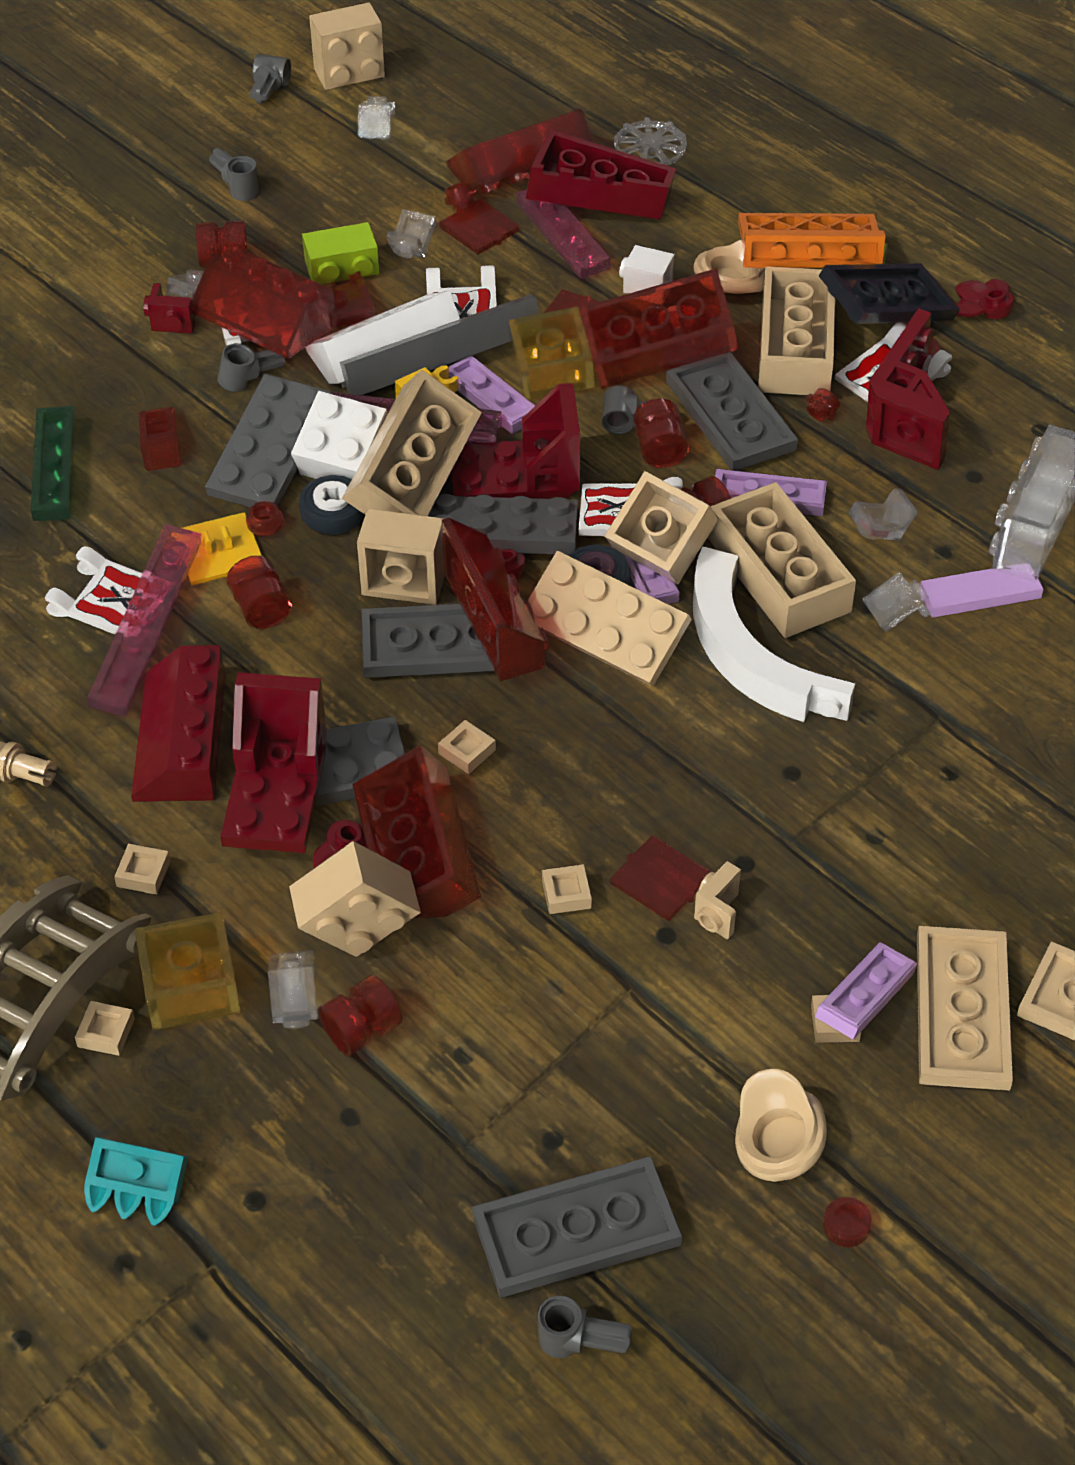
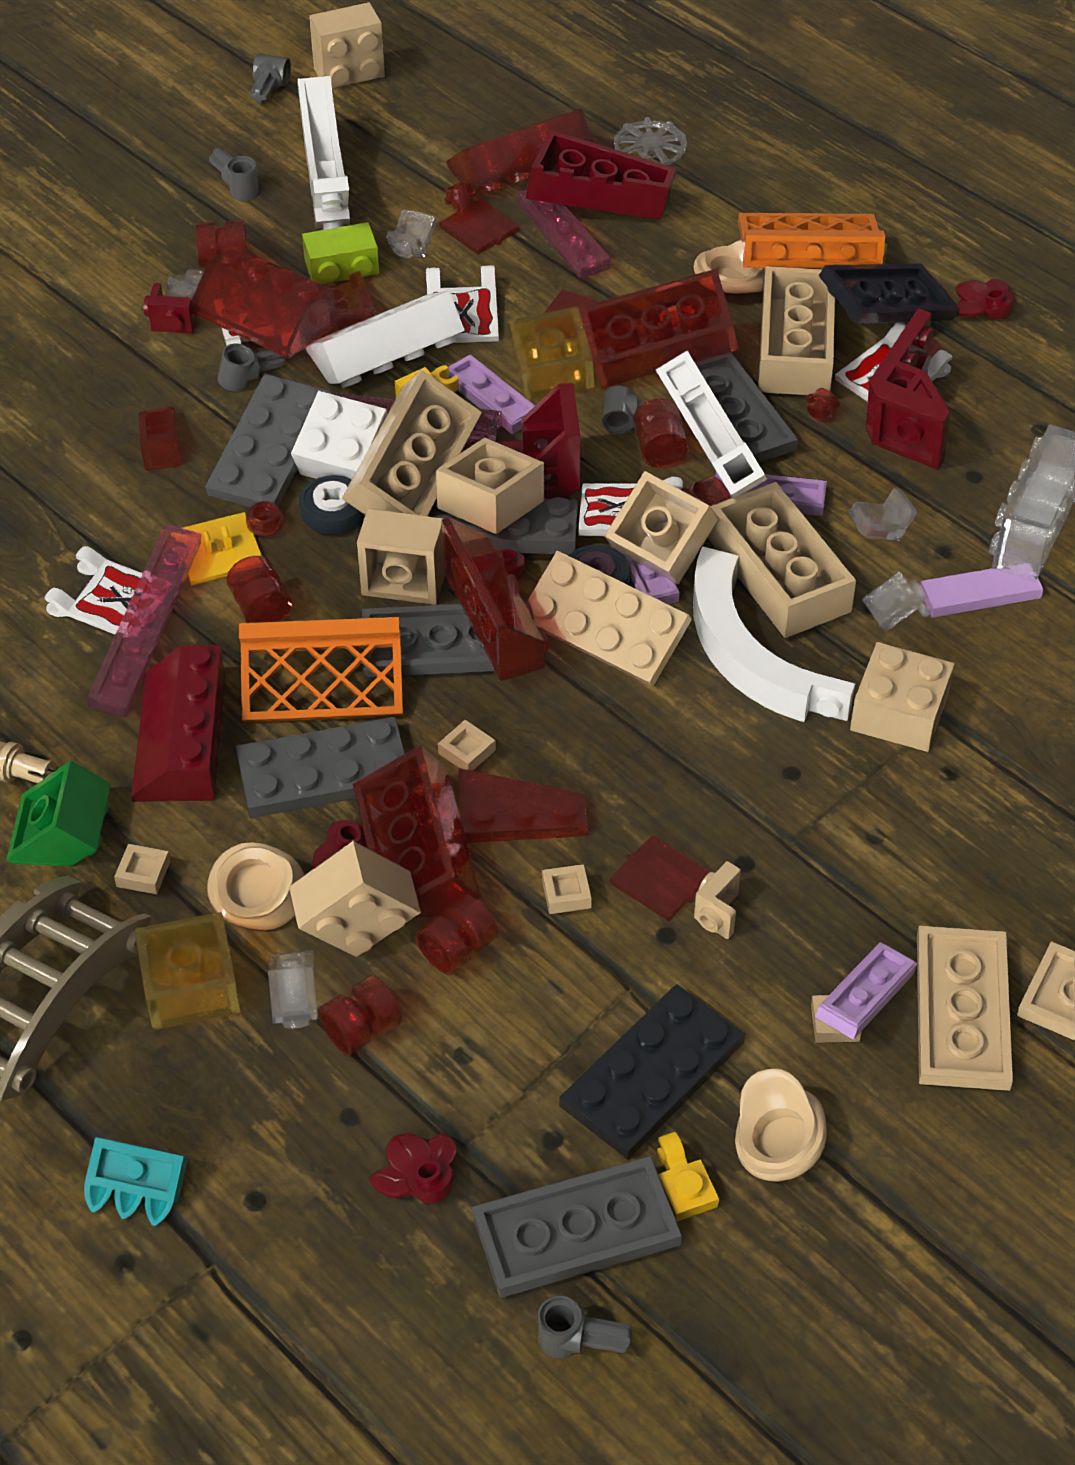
(53, 463): clear green plate -> none
(60, 818): none -> green slope
(104, 1028): tan plate -> none
(253, 886): none -> tan piece
(276, 761): dark red bracket -> none
(323, 154): none -> white arch
(327, 636): none -> orange fence
(375, 117): clear bracket -> none
(417, 1168): none -> dark red plate
(434, 347): dark grey tile -> none
(453, 936): none -> clear red wheel
(490, 485): none -> tan brick
(518, 810): none -> clear red wing
(646, 269): white brick -> none
(651, 1071): none -> black plate
(684, 1183): none -> yellow plate
(711, 425): none -> white arch
(847, 1222): clear red tile -> none
(902, 696): none -> tan brick

